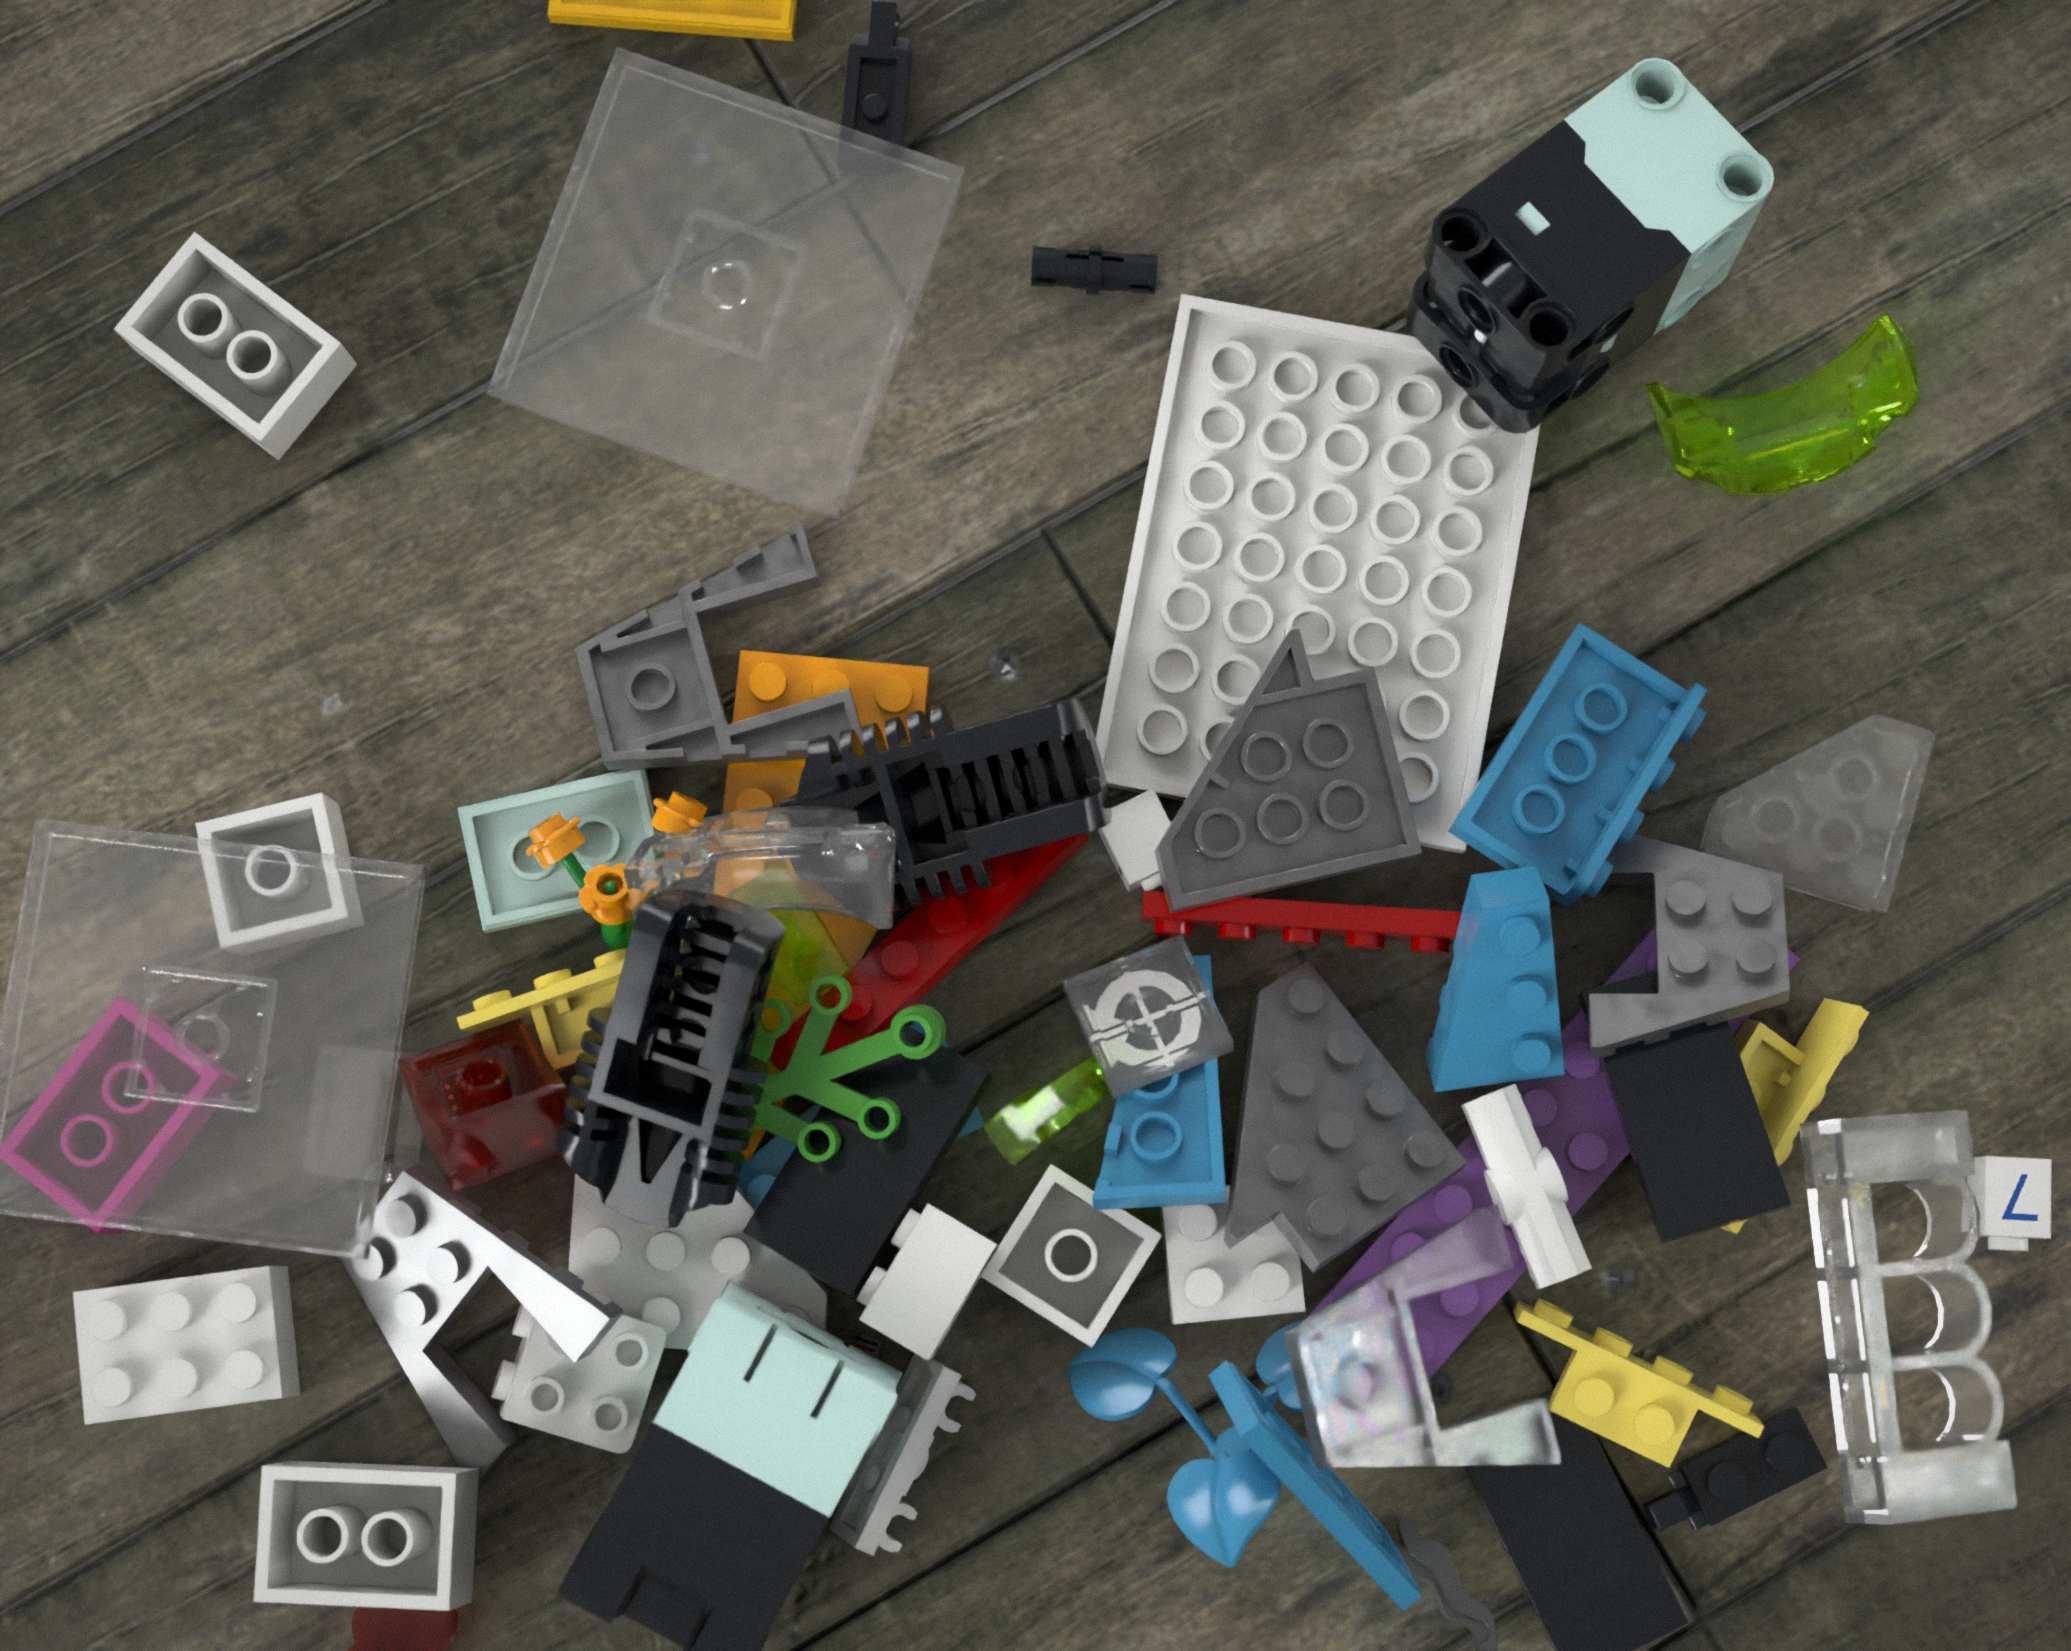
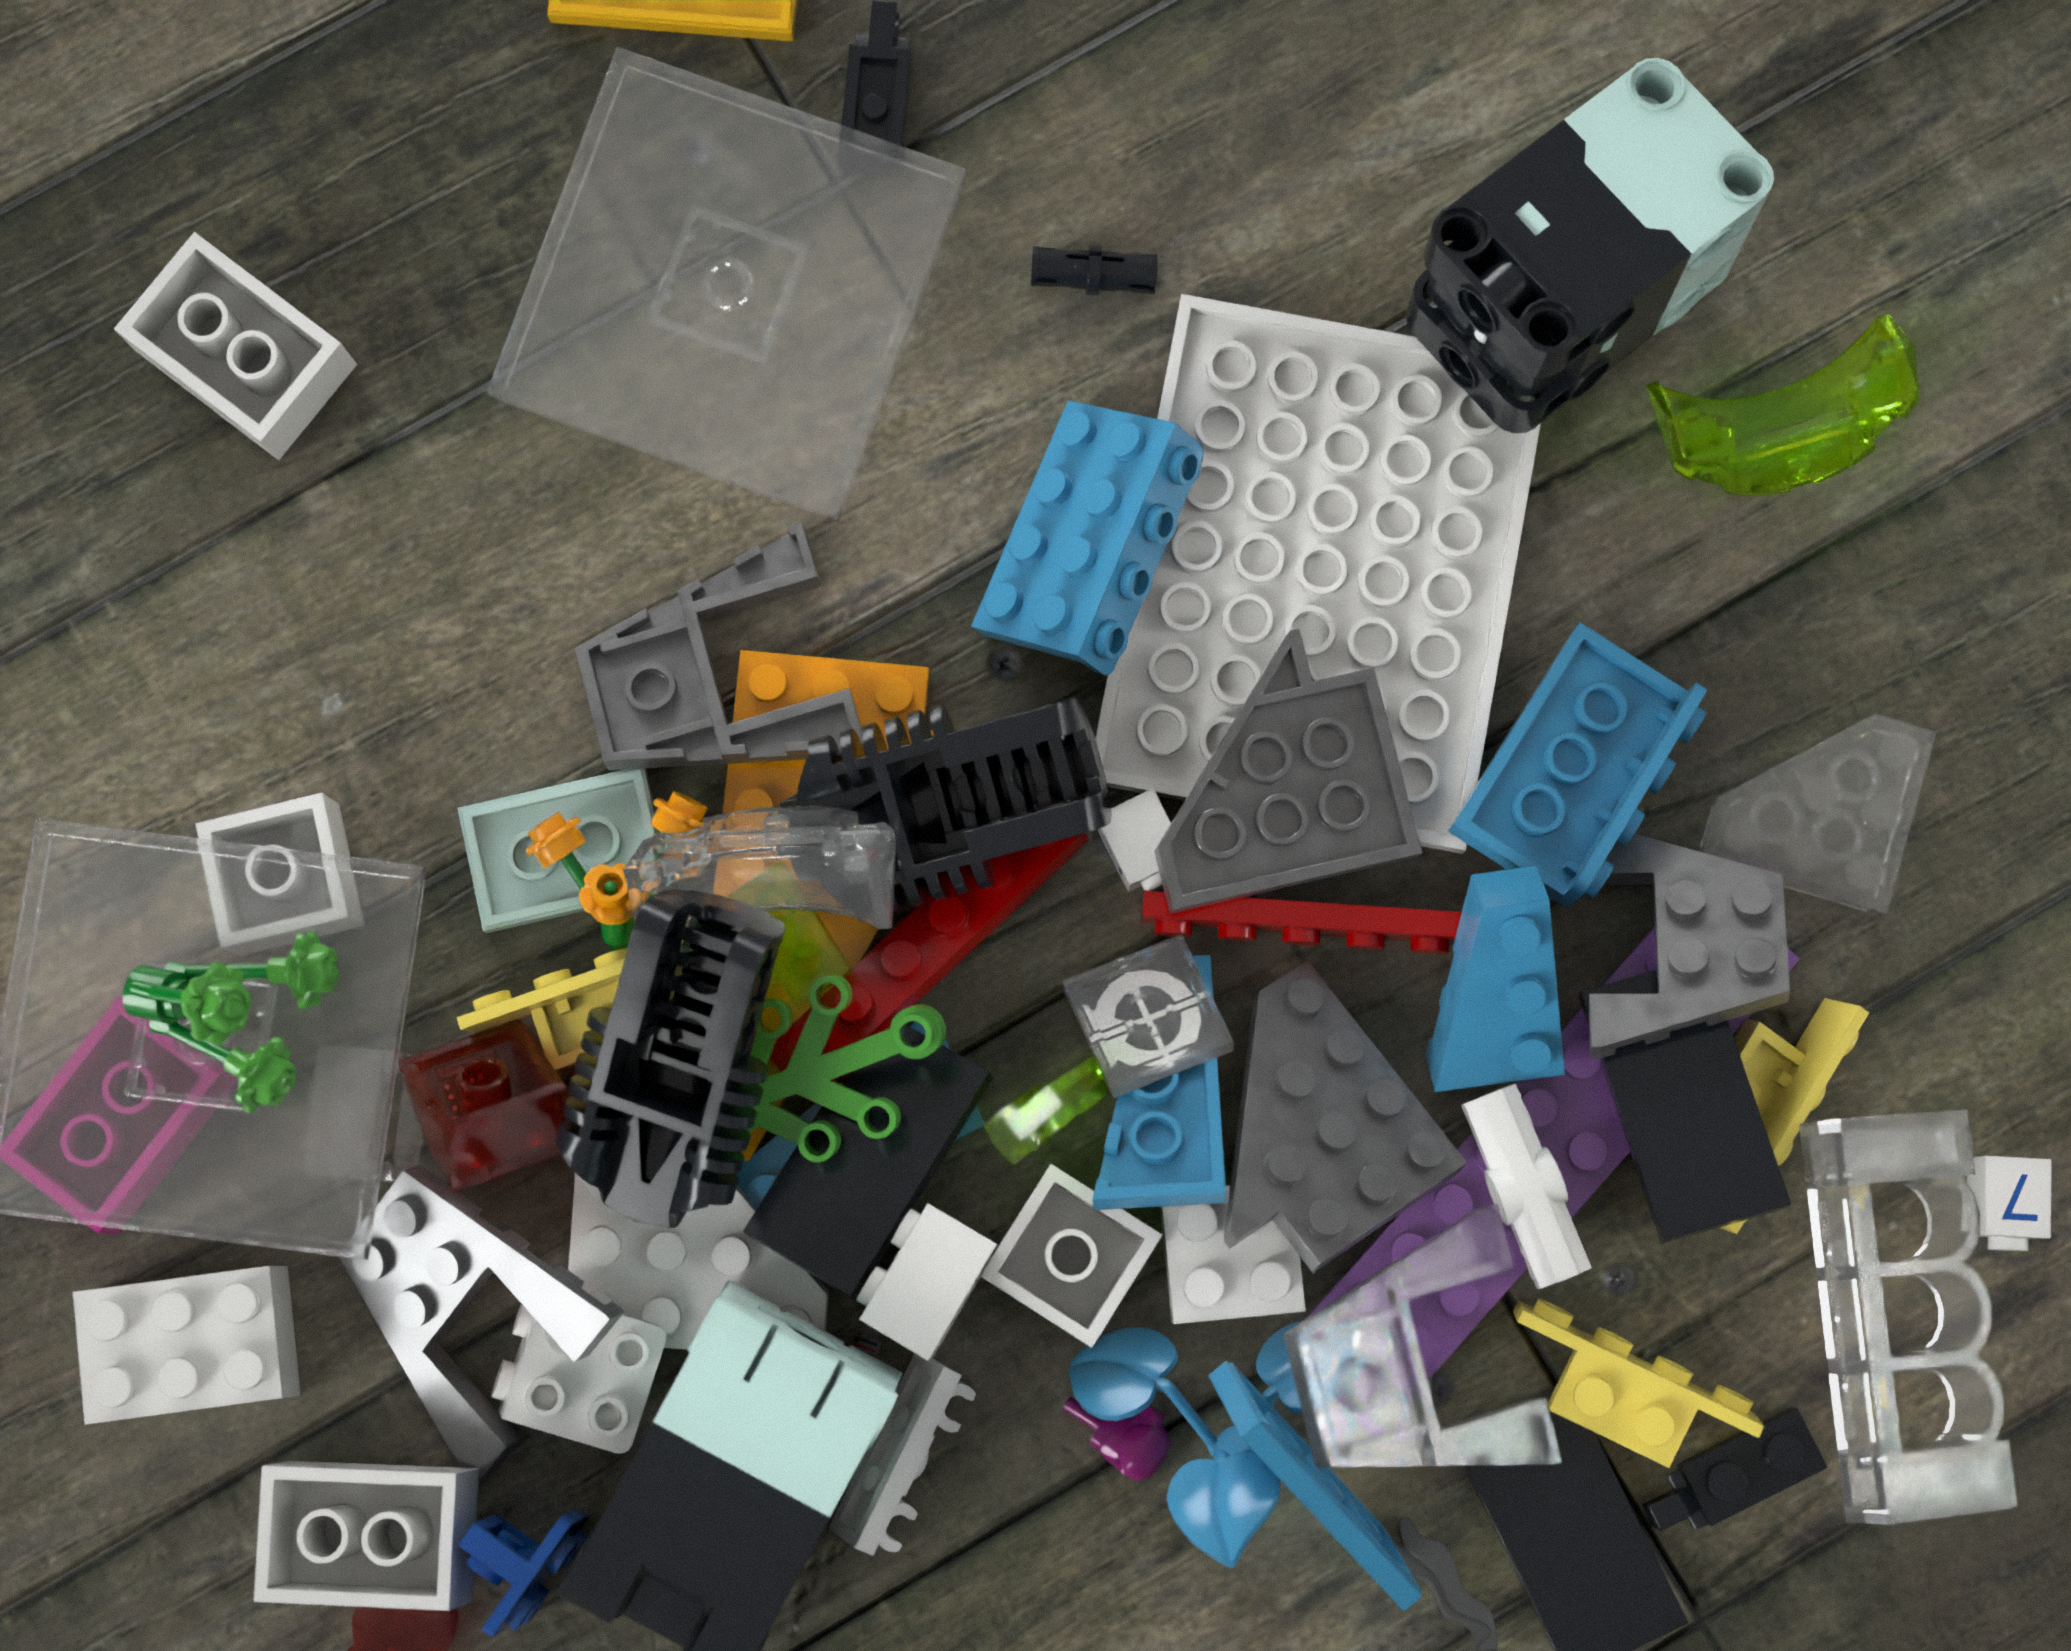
(219, 1004): none -> bright green plant
(507, 1553): none -> blue bracket
(1090, 535): none -> dark azure bracket
(1130, 1445): none -> magenta piece

